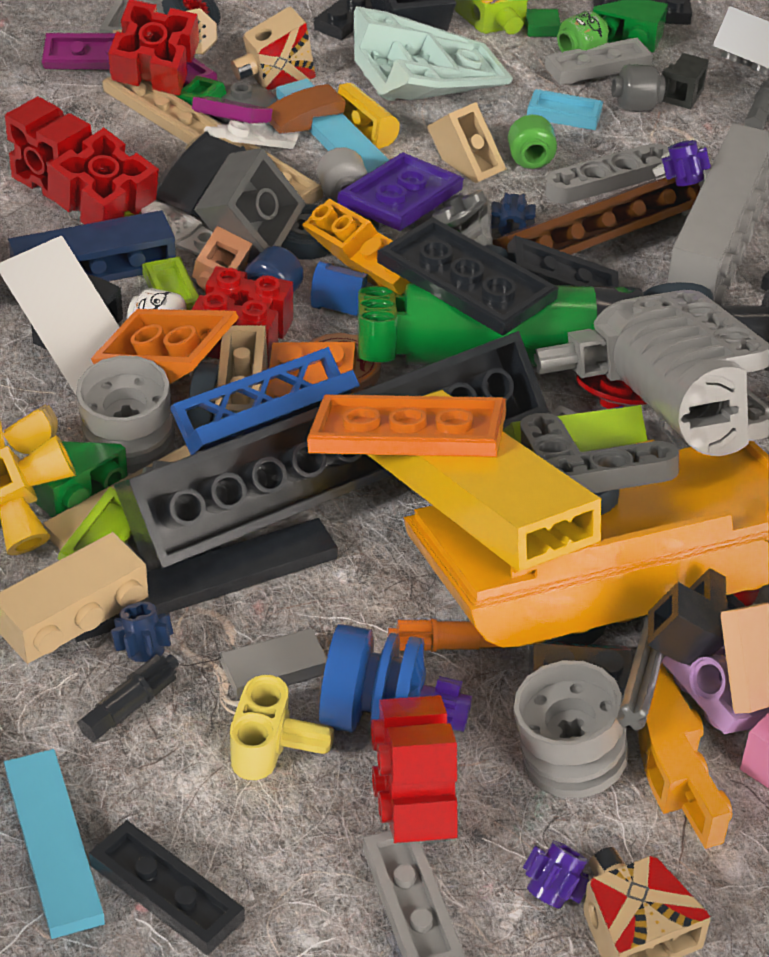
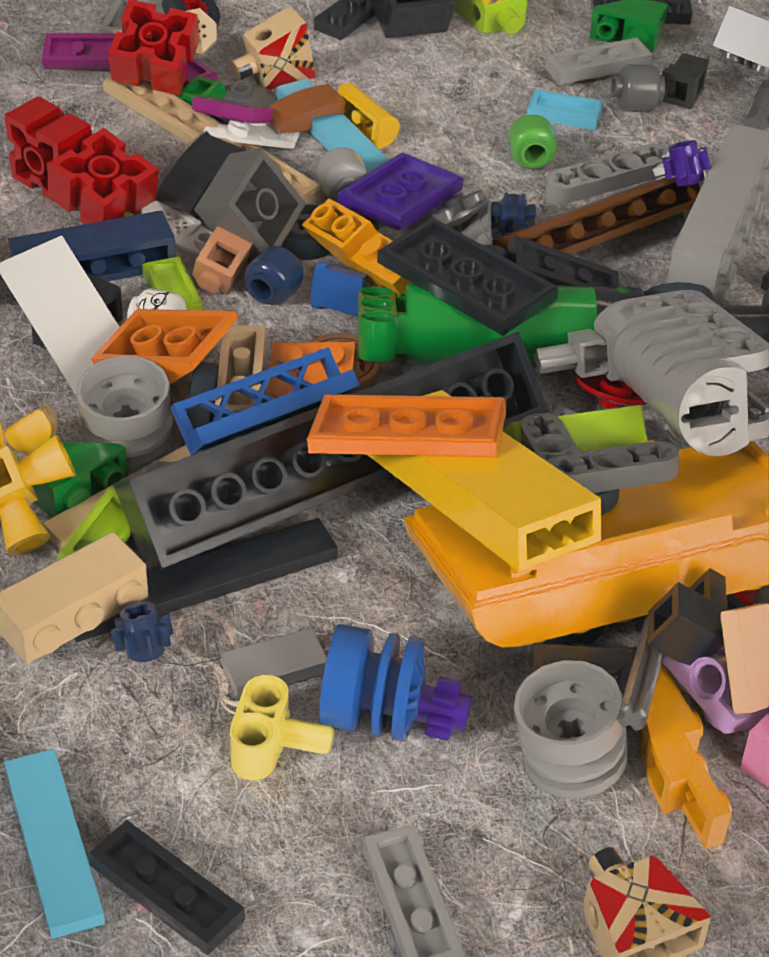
(129, 696): black piece -> none
(257, 303): red brick -> none
(415, 769): red brick -> none
(419, 60): light aqua wedge -> none
(442, 635): orange piece -> none
(467, 143): tan slope -> none
(542, 22): green tile -> none
(557, 874): dark purple gear -> none
(582, 32): bright green head -> none

